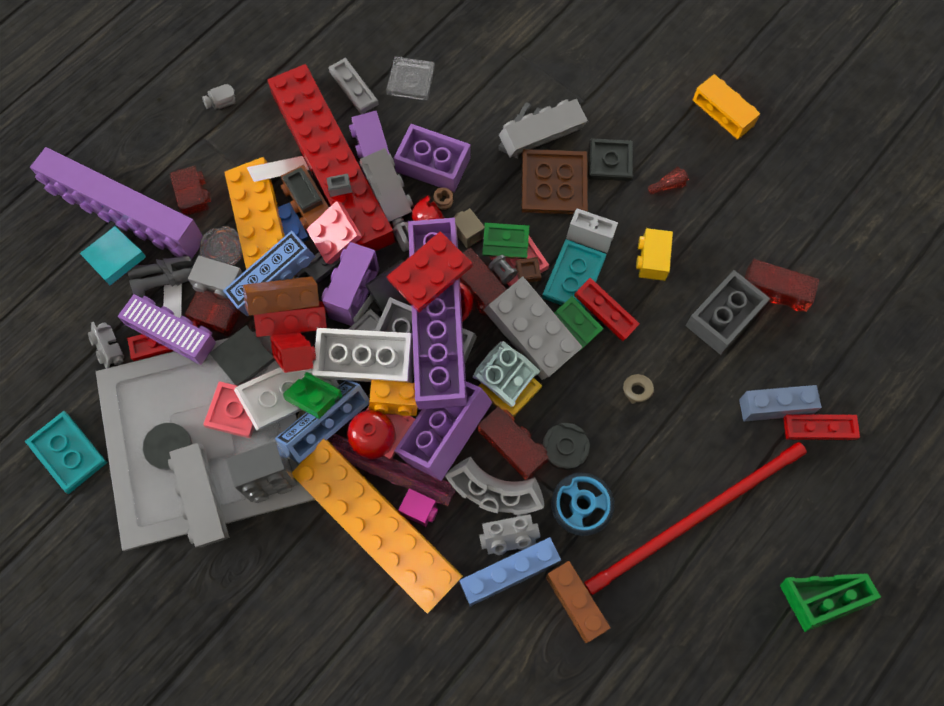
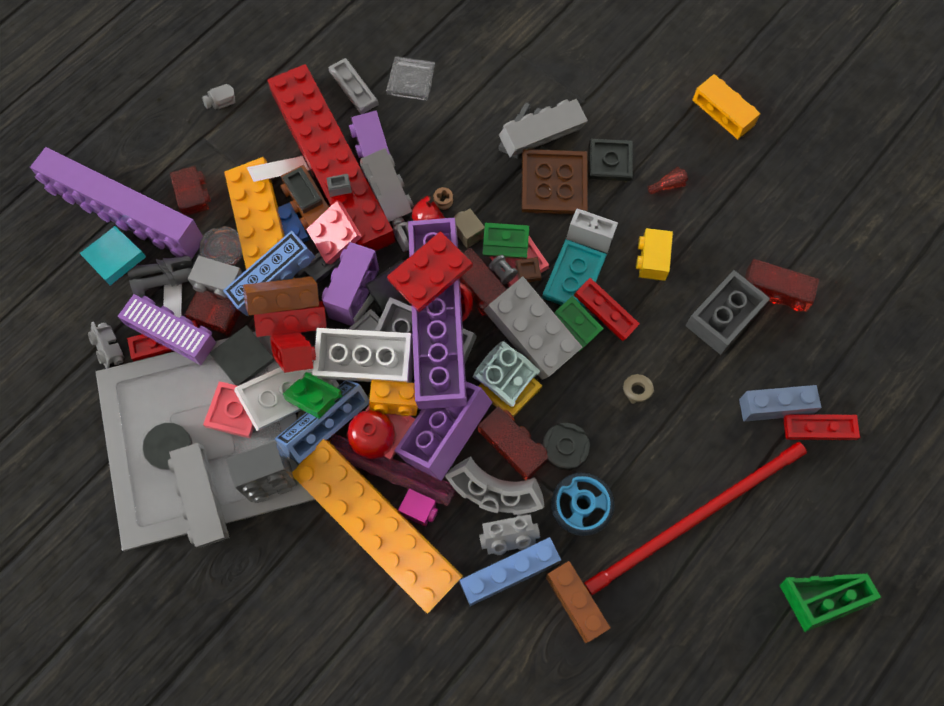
(66, 452): teal tile -> none
(432, 157): medium lavender brick -> none

